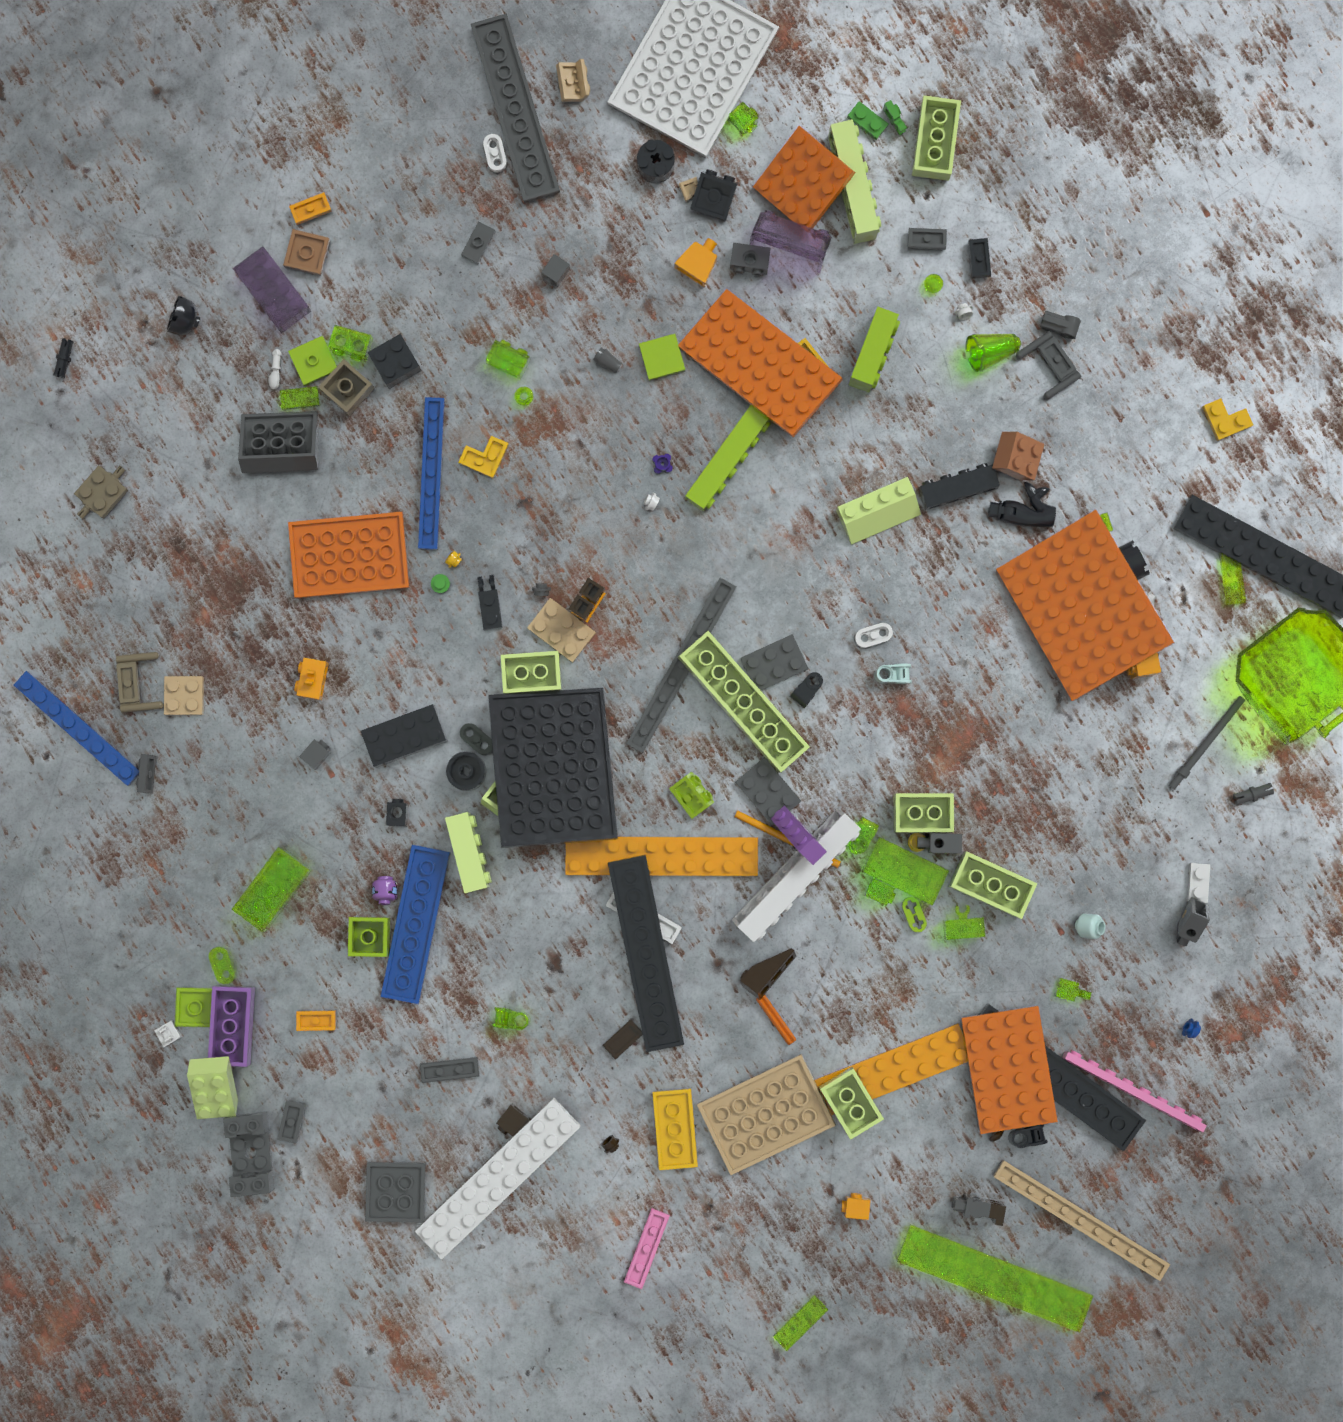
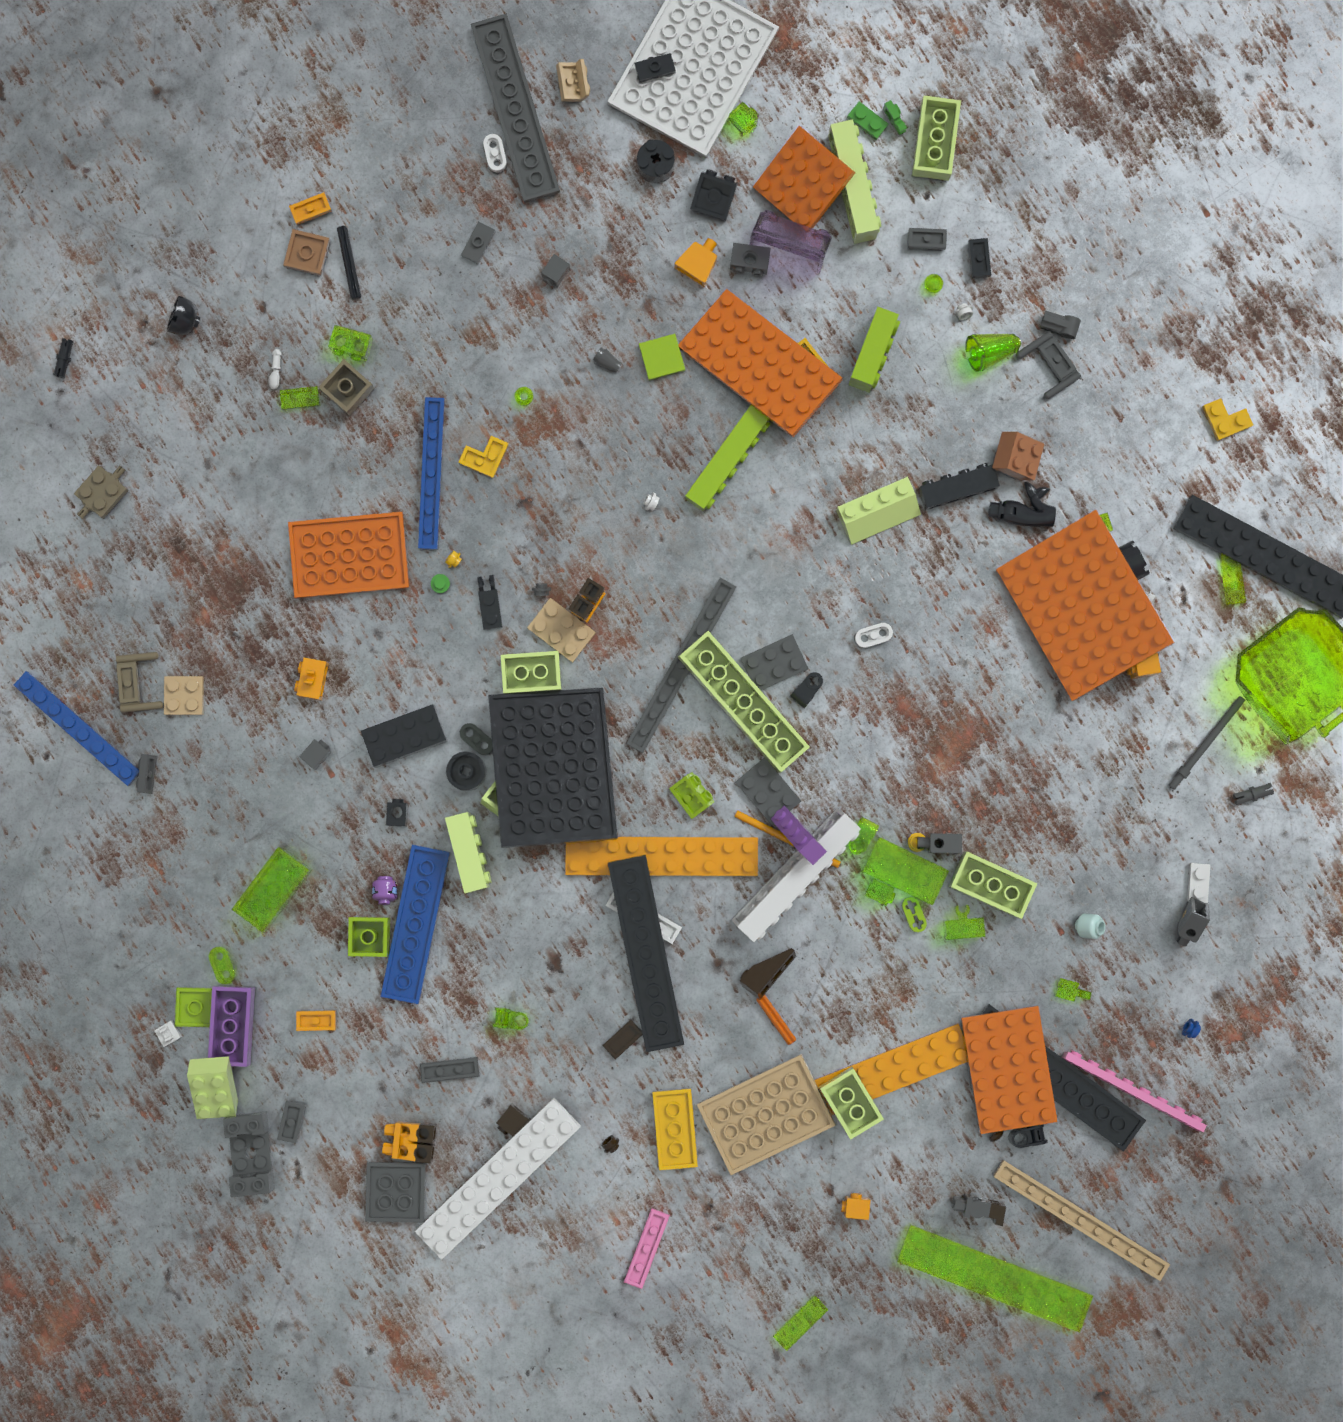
(272, 289): clear purple brick -> none
(279, 442): dark grey slope -> none
(313, 360): lime plate -> none
(349, 262): none -> black axle
(394, 361): black brick -> none
(405, 1139): none -> light orange hips
(508, 359): clear neon green brick -> none
(655, 67): none -> black plate
(658, 460): dark purple plate -> none
(688, 188): tan tile -> none
(896, 674): light aqua piece -> none
(923, 812): yellowish green brick -> none

